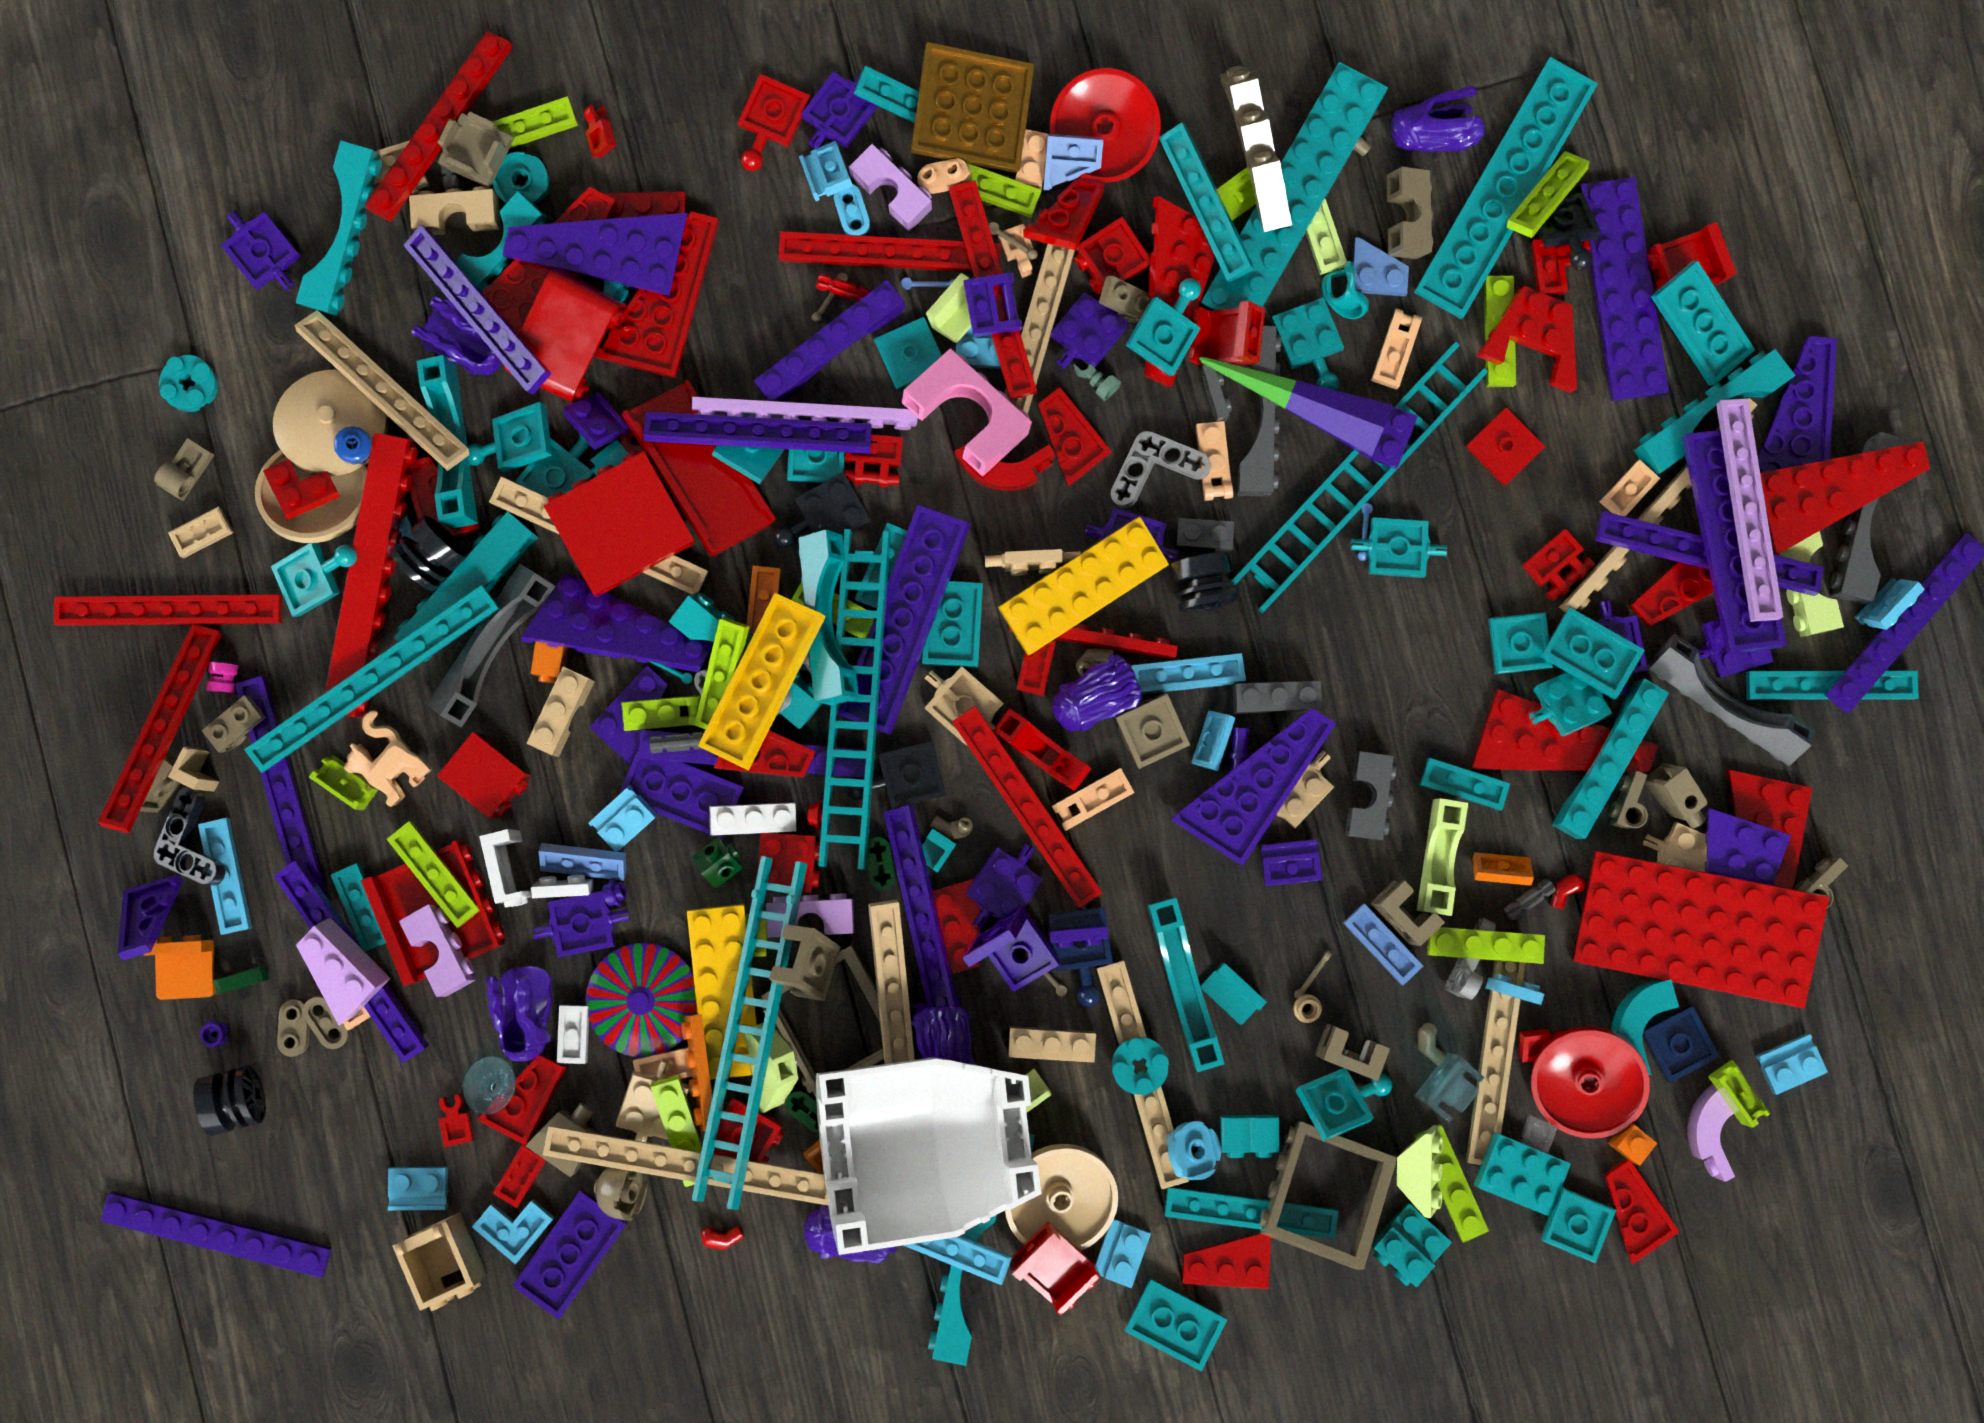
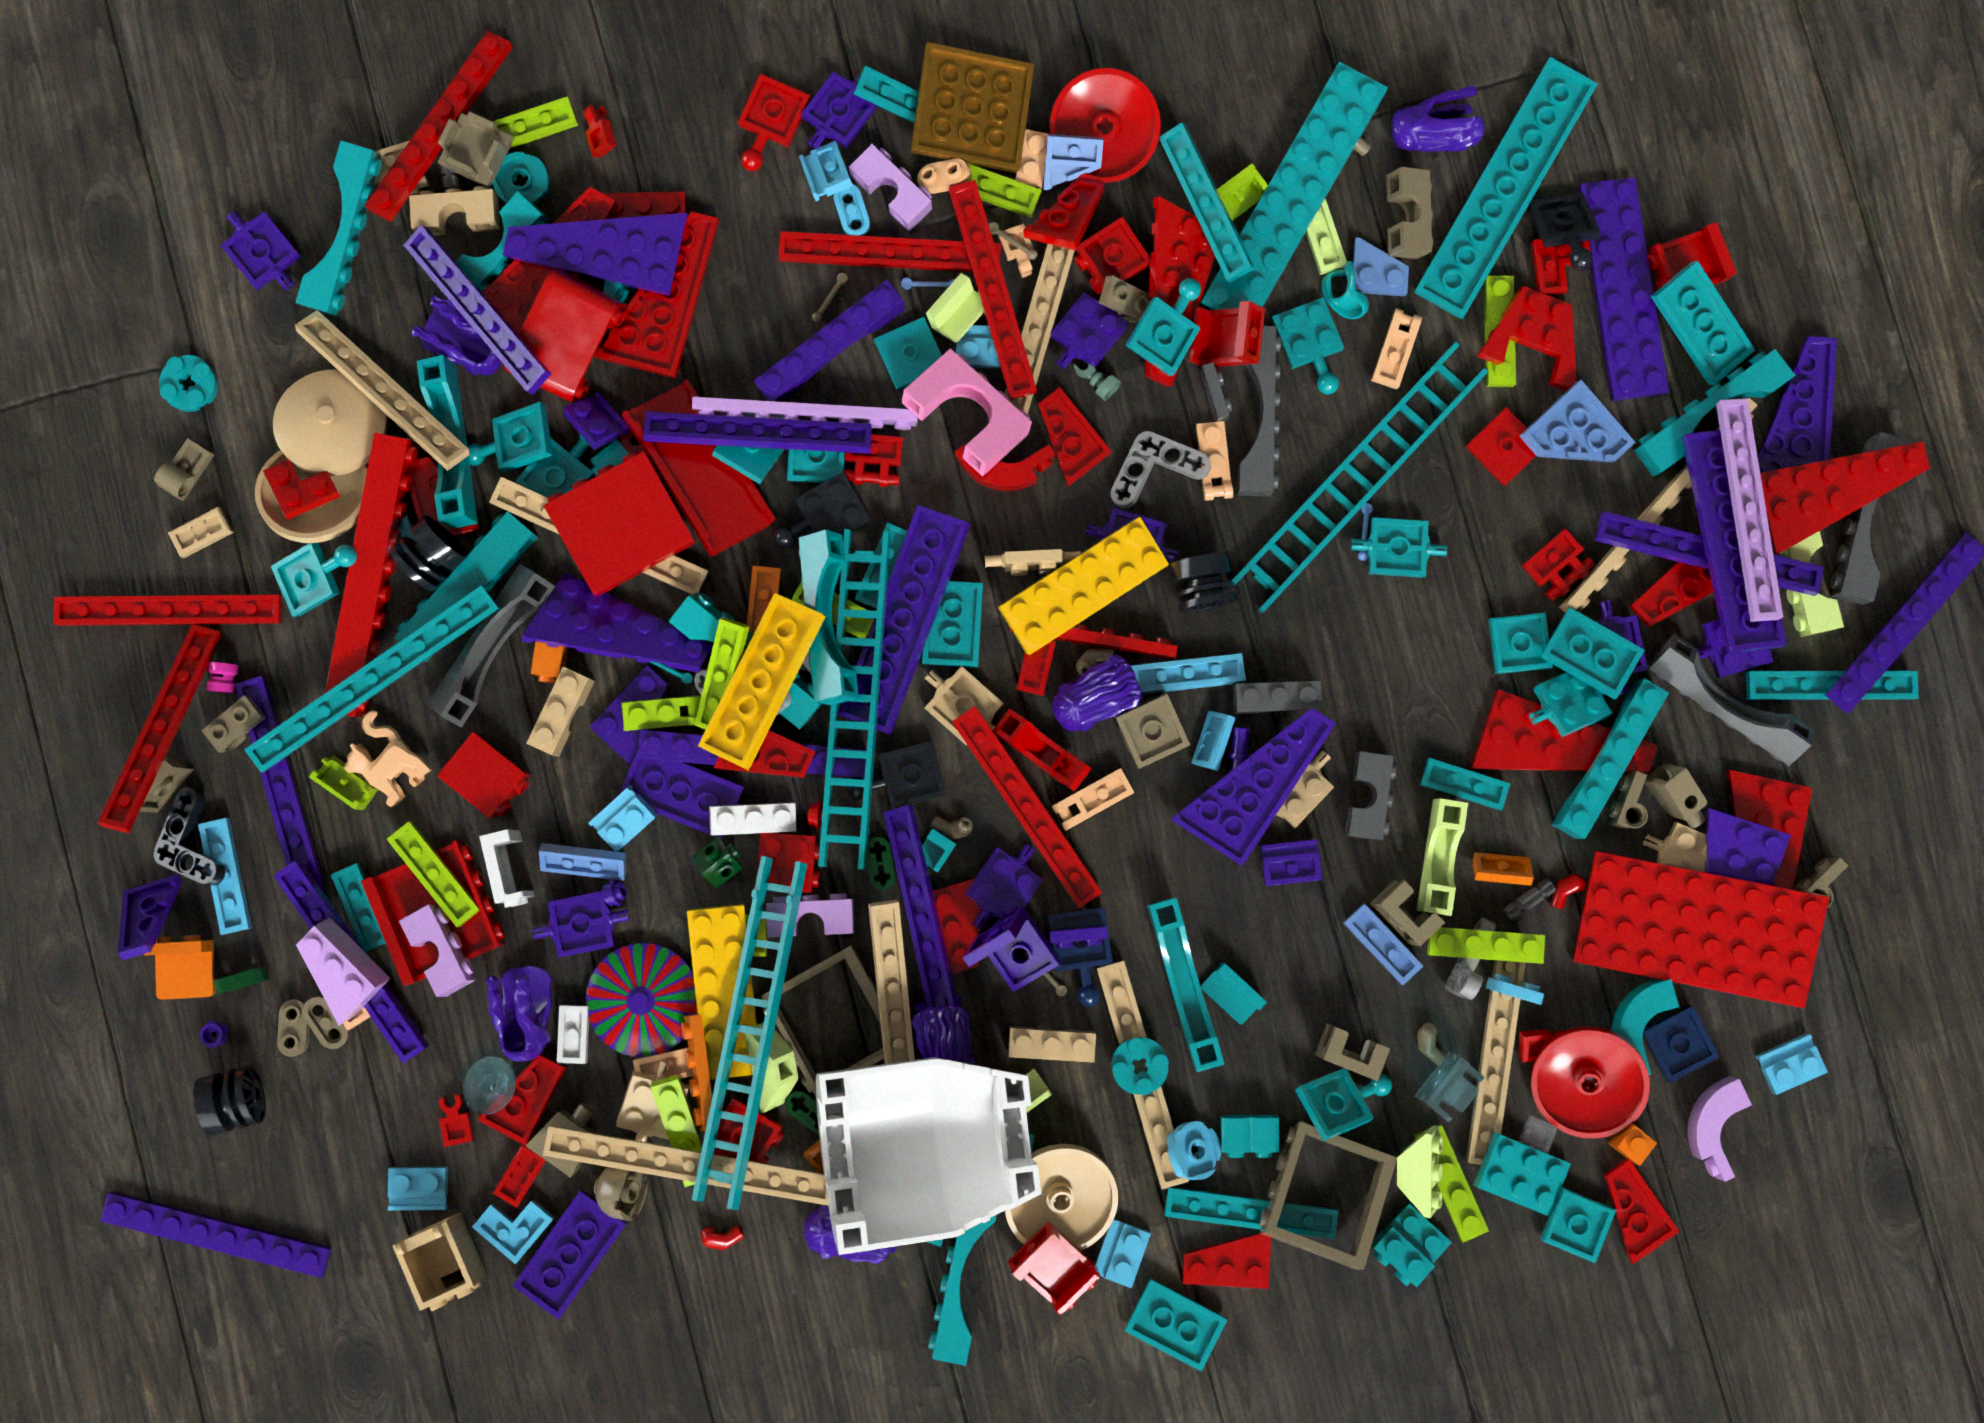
(188, 767): tan panel -> none
(354, 455): blue head -> none
(550, 887): white plate -> none
(675, 742): dark grey axle -> none
(812, 965): dark tan panel -> none
(841, 287): red axle -> none
(968, 1256): medium azure tile -> none
(983, 306): dark purple plate -> none
(1205, 534): dark grey plate -> none
(1258, 147): arch -> none
(1313, 1014): tan plate -> none
(1324, 959): dark tan hinge -> none
(1361, 423): dark purple plate -> none
(1548, 194): lime plate -> none
(1577, 429): none -> medium blue plate
(1630, 489): light nougat plate -> none
(1738, 1094): lime hinge -> none
(1890, 603): medium azure plate -> none

